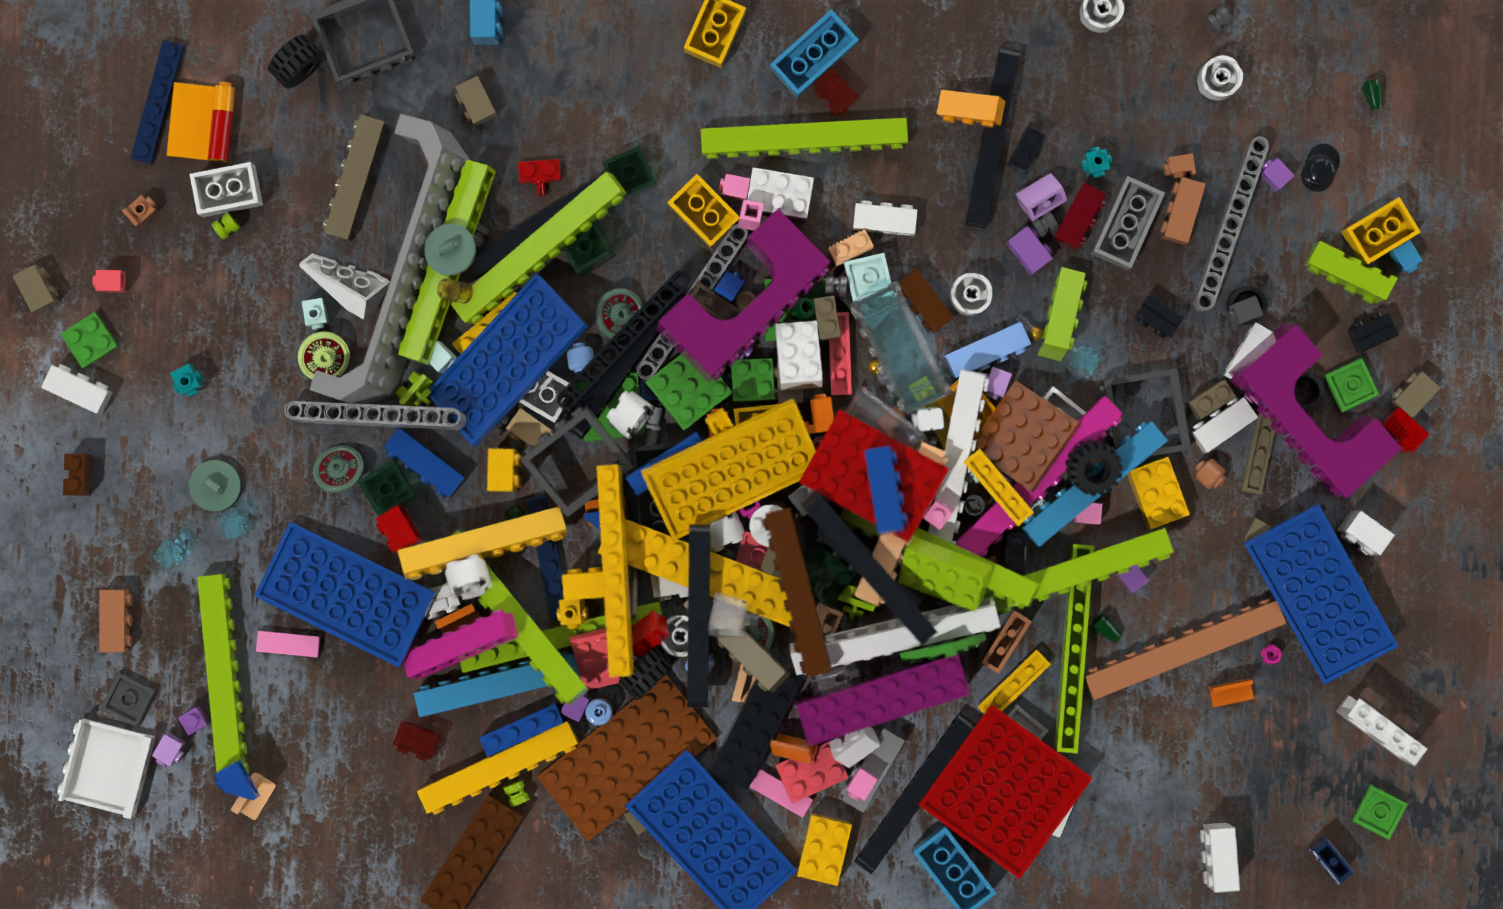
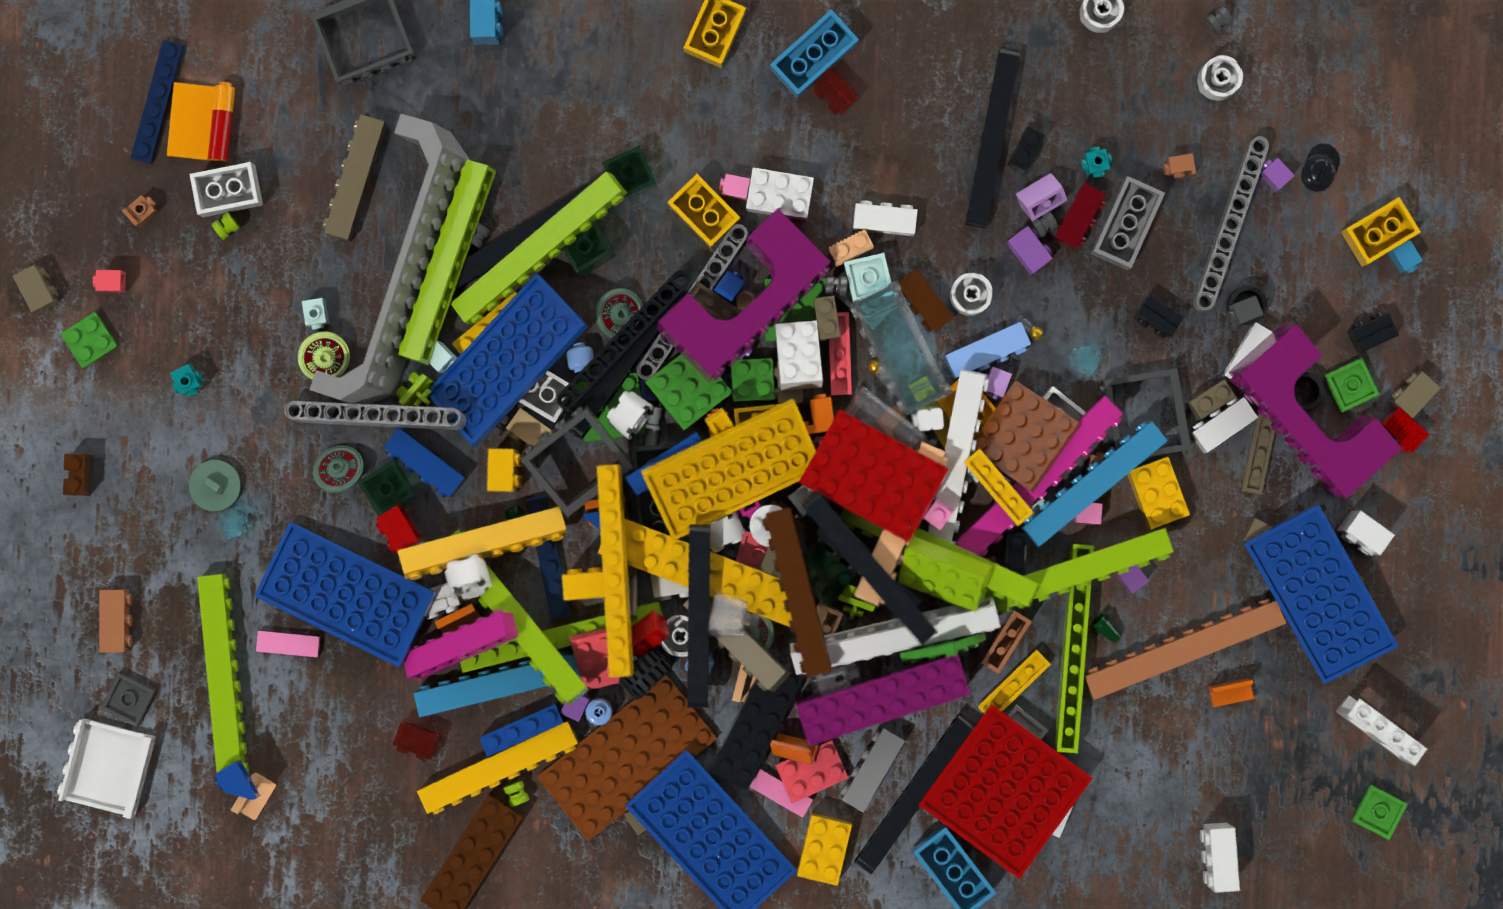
(77, 388): white brick -> none
(169, 750): lavender brick -> none
(170, 553): clear light blue brick -> none
(194, 720): medium lavender brick -> none
(295, 61): black tyre -> none
(352, 288): white wedge -> none
(450, 249): sand green shield -> none
(454, 291): clear yellow plate -> none
(476, 101): dark tan brick -> none
(539, 173): red plate -> none
(579, 616): yellow brick -> none
(750, 215): bright pink brick -> none
(803, 309): dark green cone -> none
(804, 137): lime brick -> none
(854, 746): white brick -> none
(861, 784): bright pink brick -> none
(884, 490): blue brick -> none
(971, 108): light orange brick -> none
(976, 503): dark grey wheel -> none
(1063, 314): lime wedge -> none
(1108, 474): black tyre -> none
(1182, 210): nougat brick -> none
(1210, 474): nougat head -> none
(1265, 653): dark pink plate -> none
(1330, 860): dark blue brick -> none
(1349, 273): lime wedge -> none
(1373, 93): dark green cone -> none

